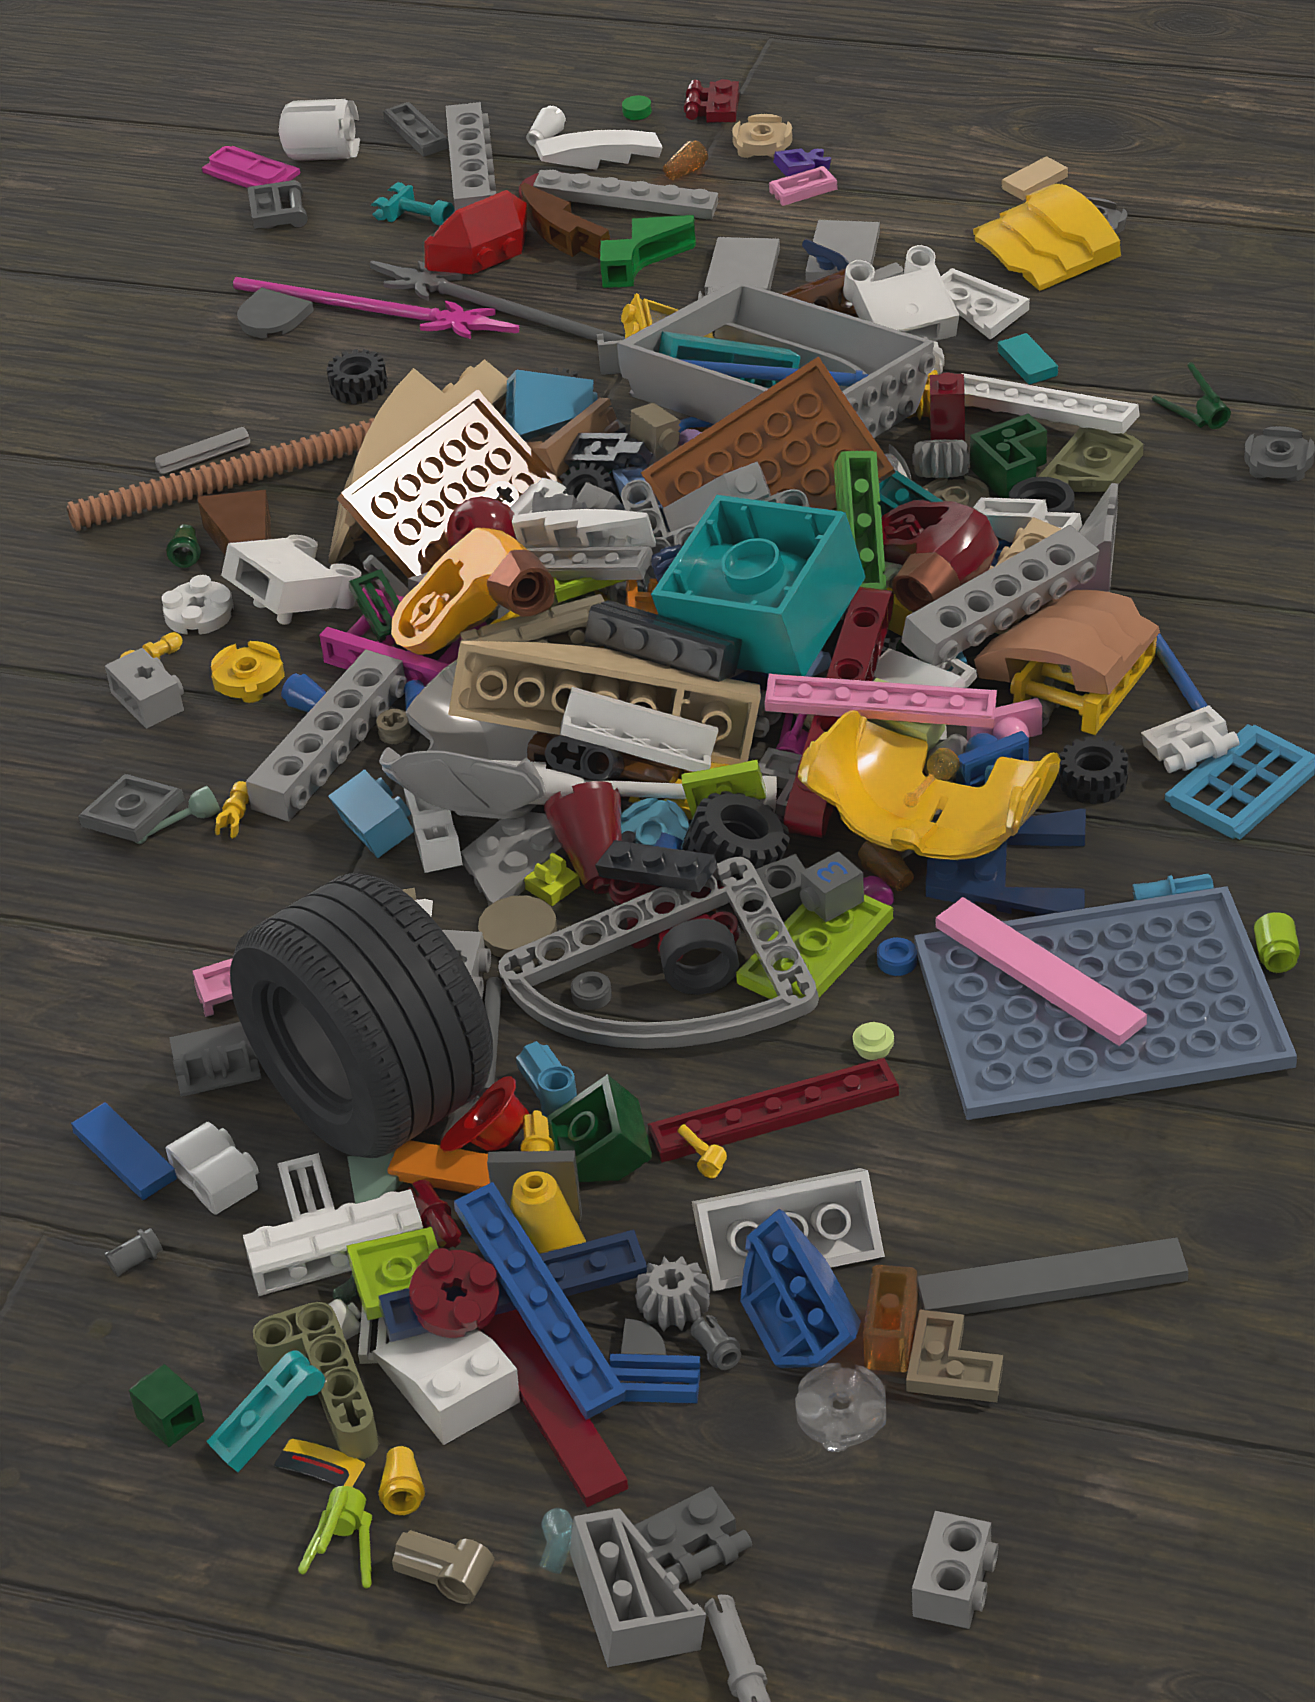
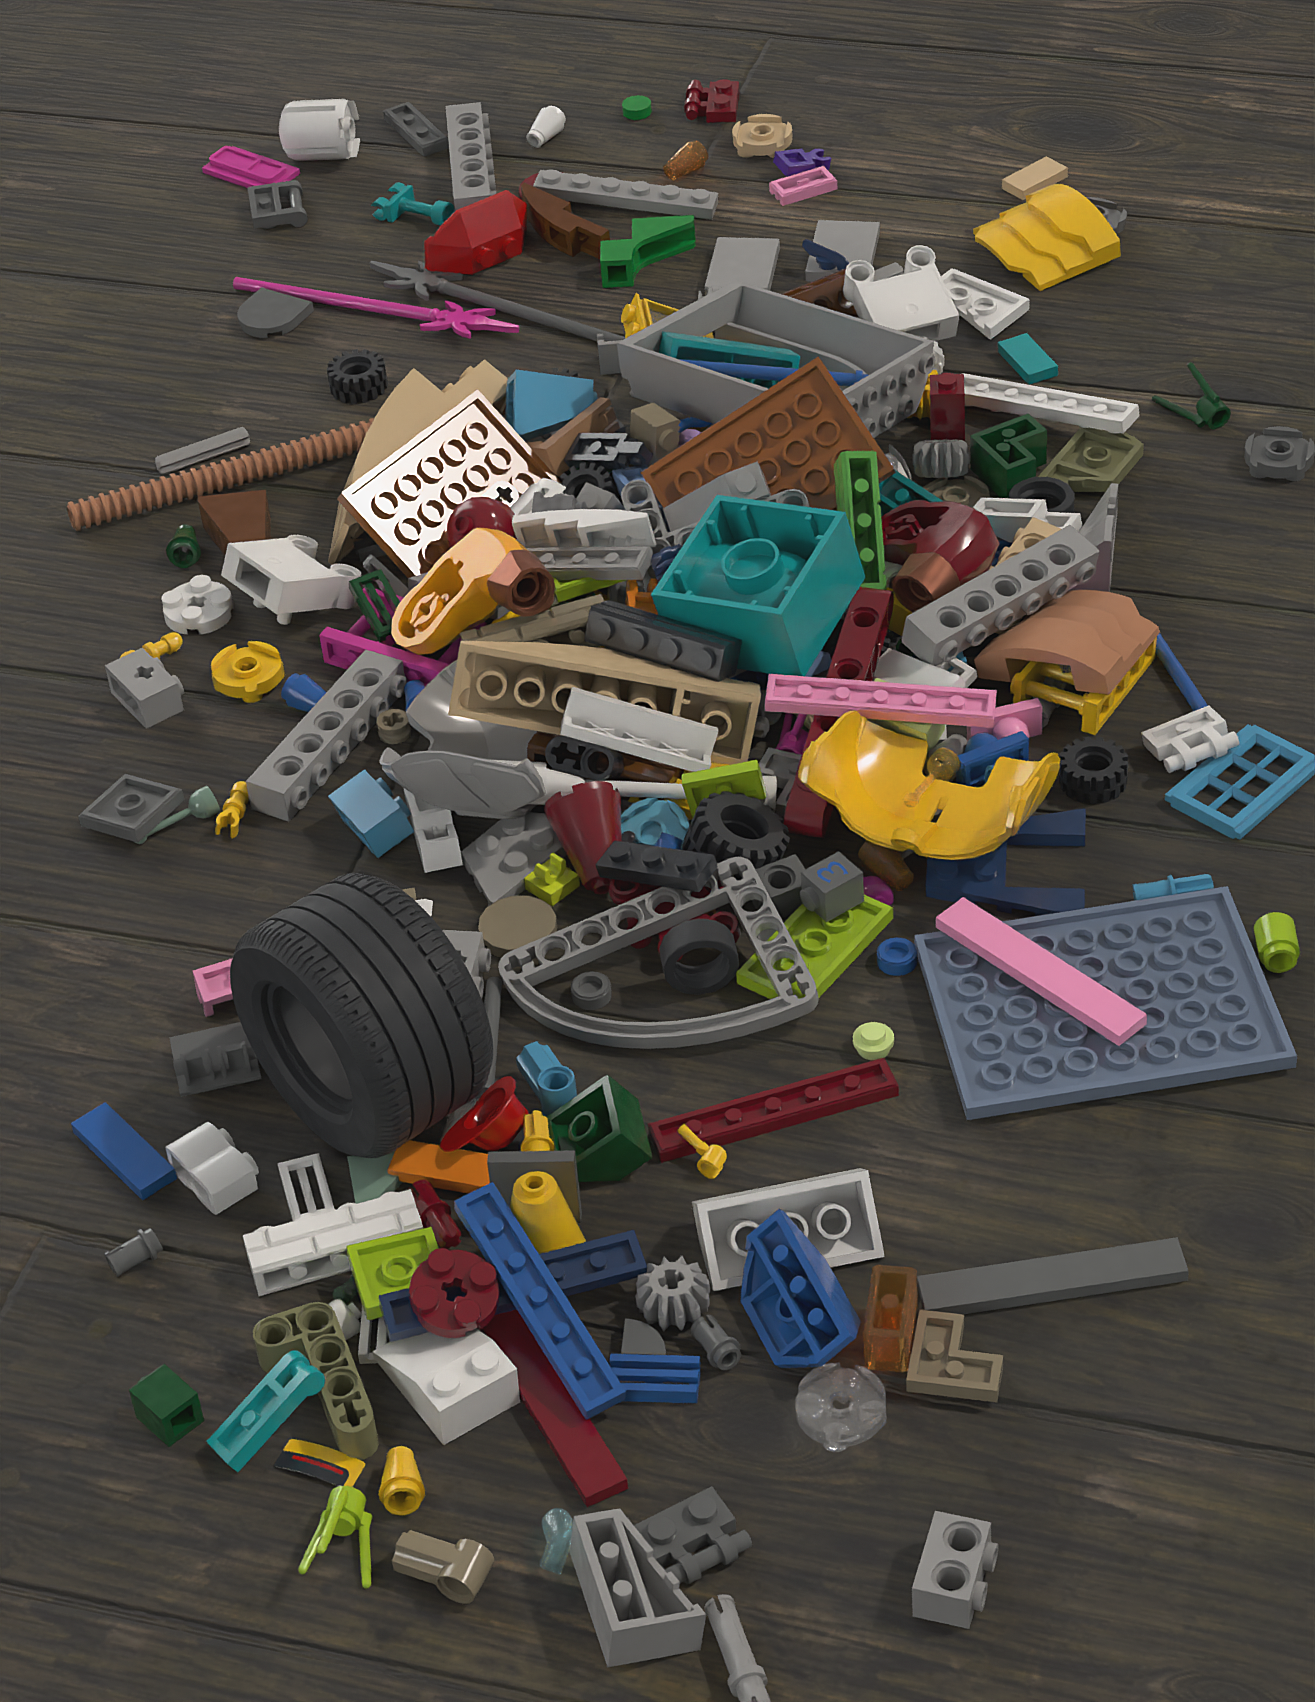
(590, 147): white slope -> none

